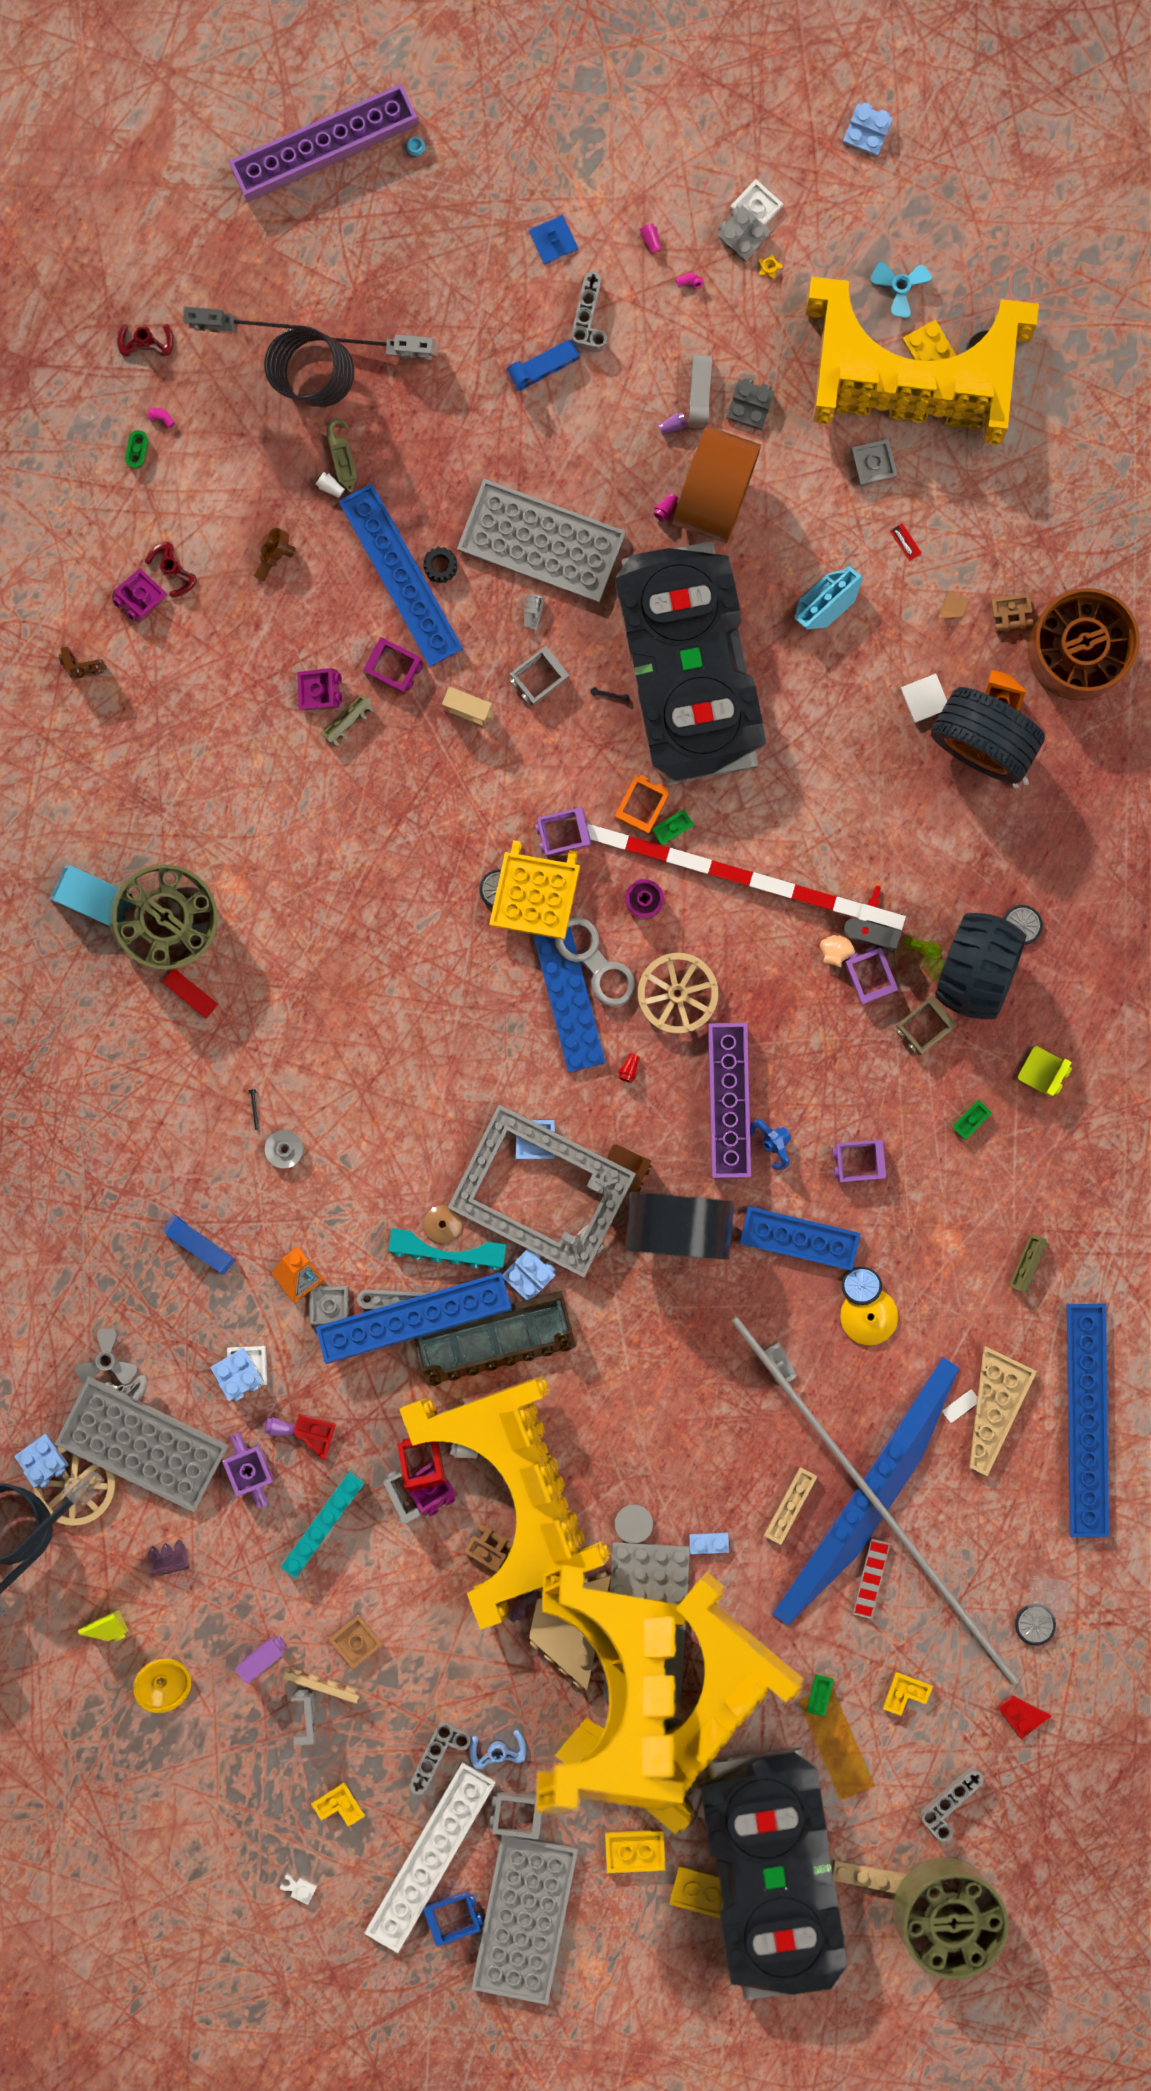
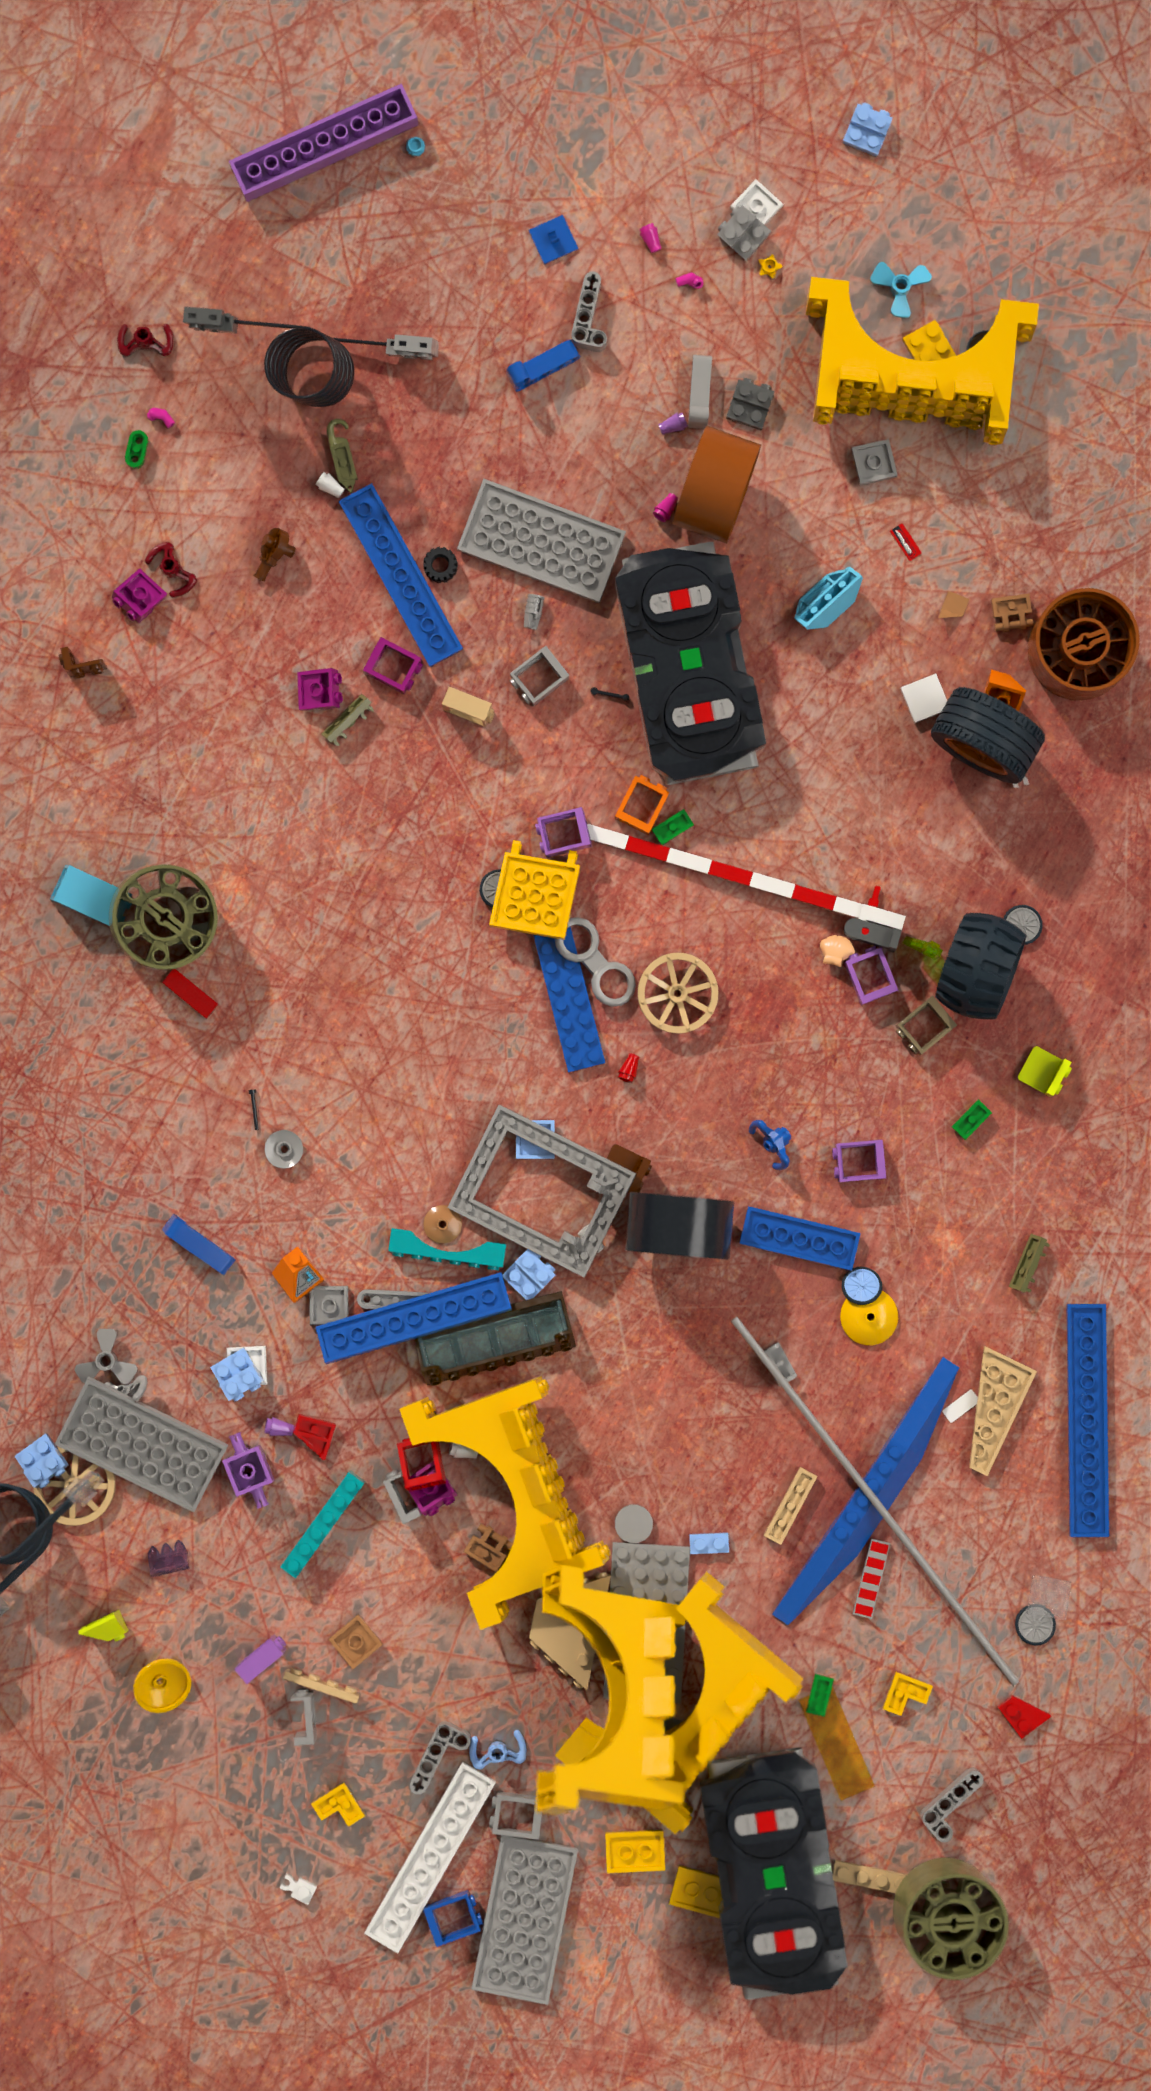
(518, 1611): plate -> none
(652, 891): magenta brick -> none
(729, 1100): medium lavender brick -> none

